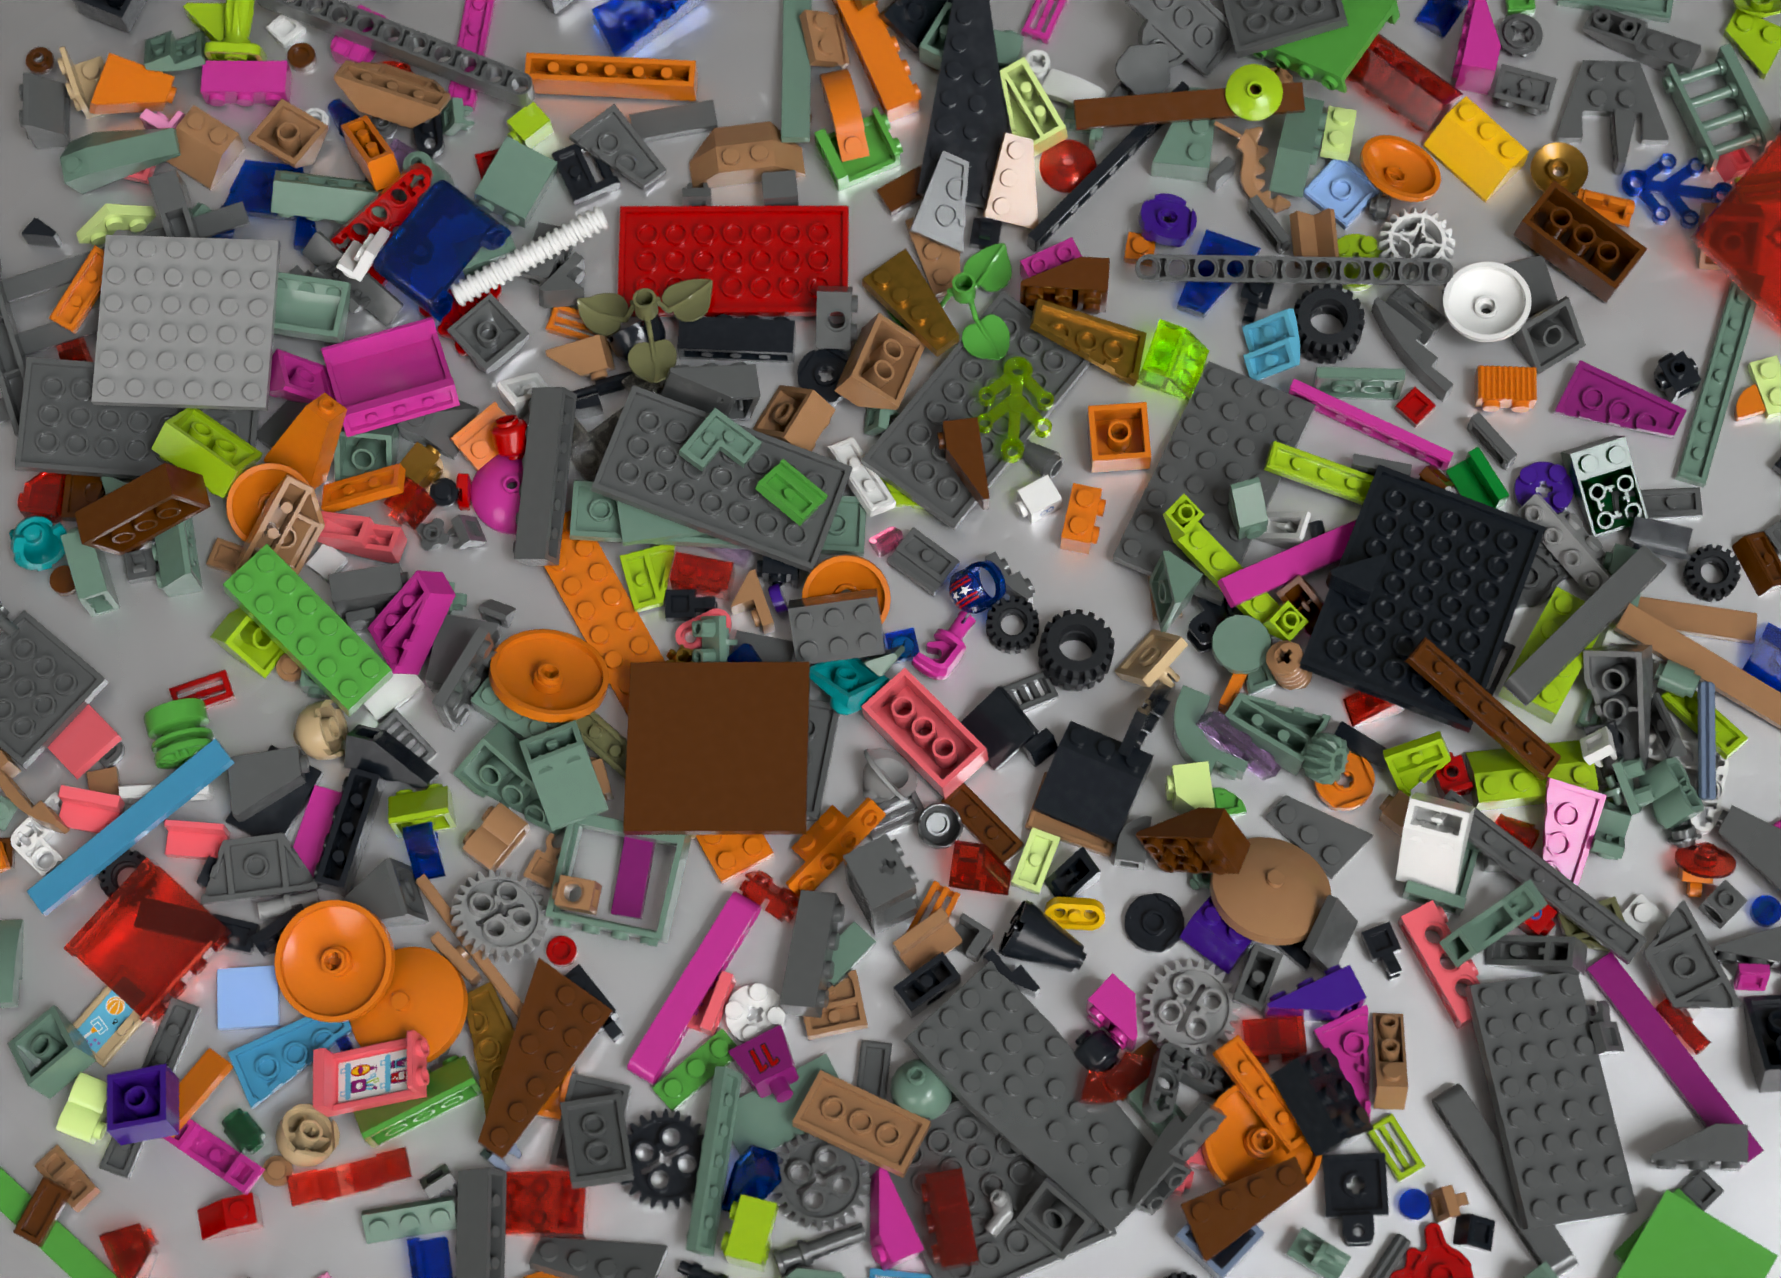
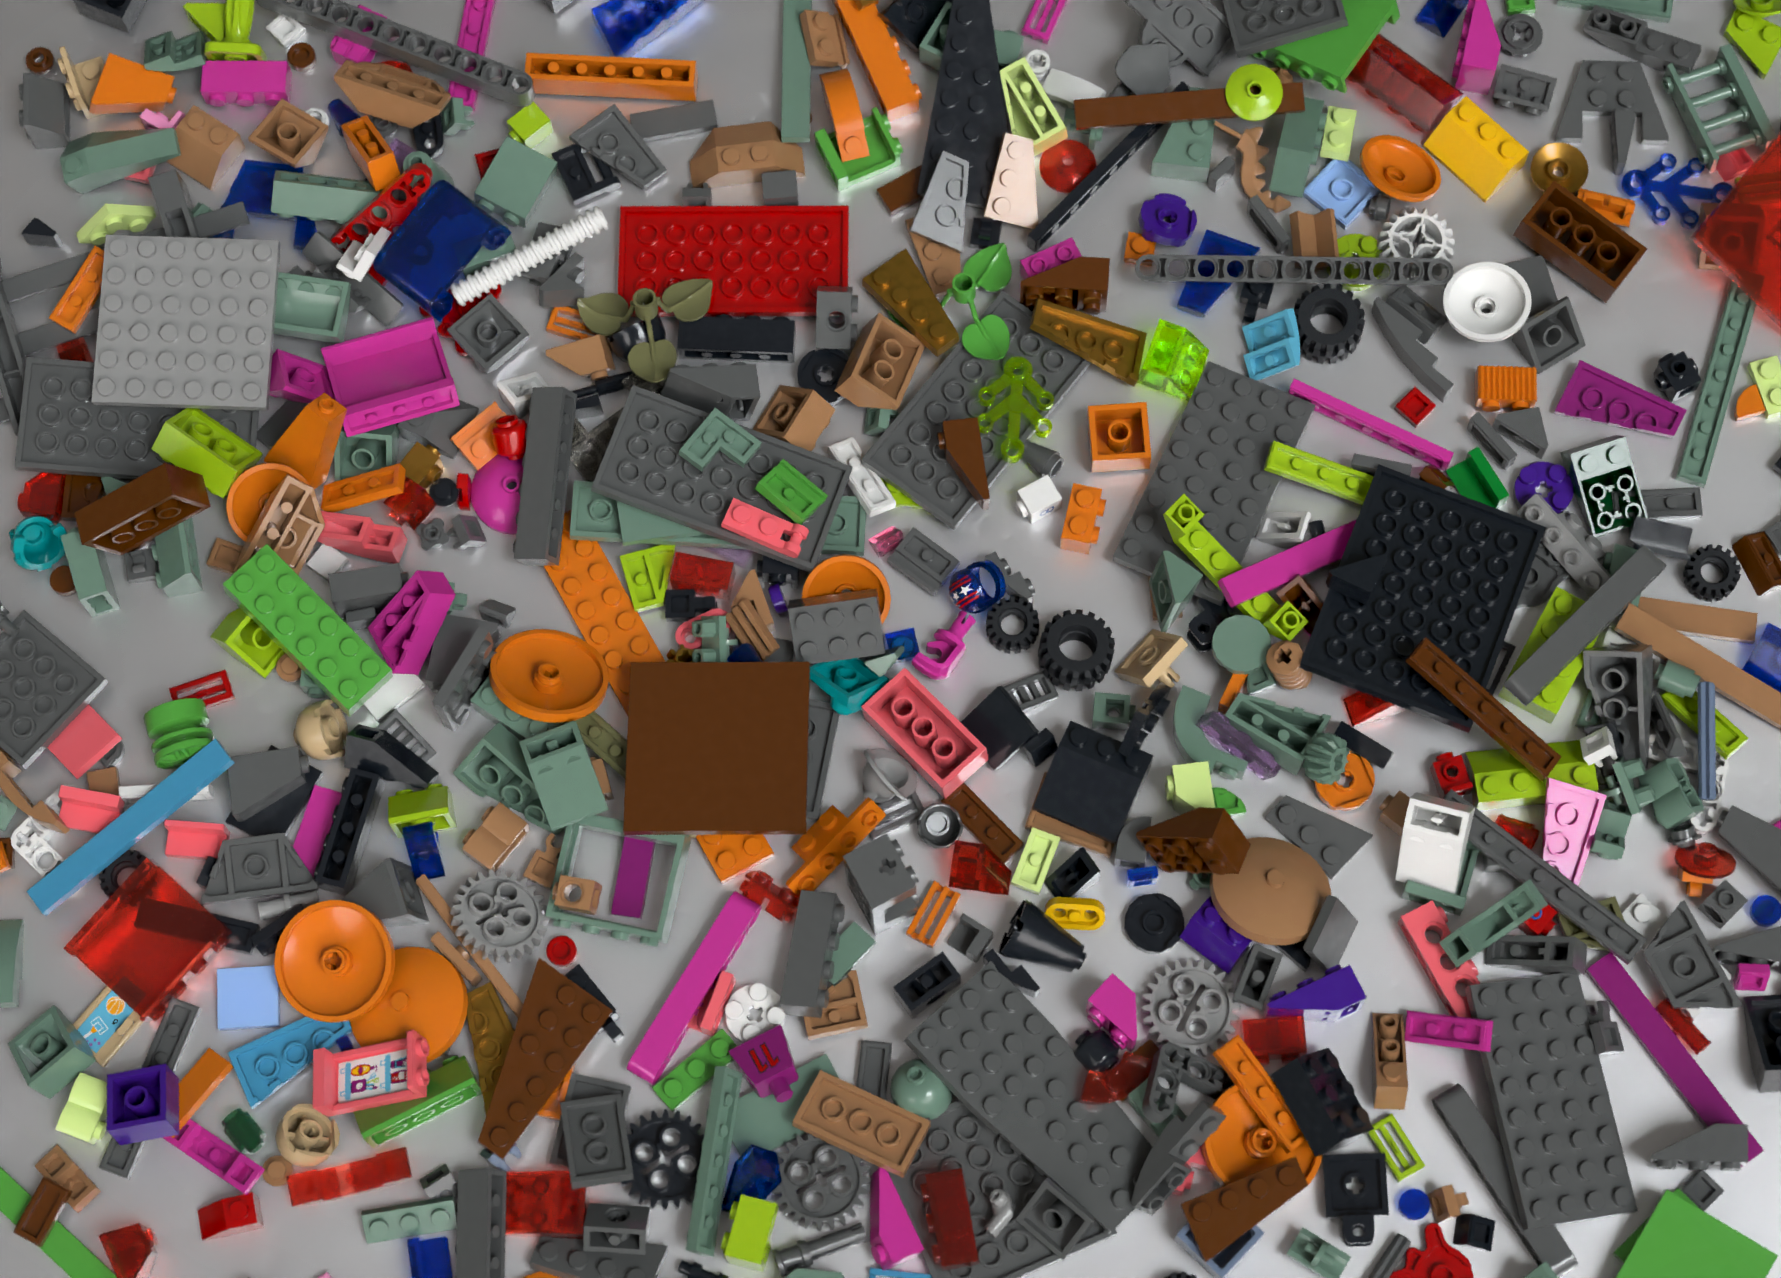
(616, 1228): none -> dark grey brick
(748, 633): none -> medium nougat tile
(764, 528): none -> coral plate
(927, 941): medium nougat panel -> none
(1112, 702): none -> sand green brick
(1142, 876): none -> clear blue tile
(1248, 508): slope -> none
(1349, 1042): dark pink wing -> none
(1360, 382): sand green tile -> none
(1383, 946): black plate -> none
(1416, 760): lime wing -> none
(1448, 1031): none -> dark pink tile
(1524, 429): none -> dark grey slope

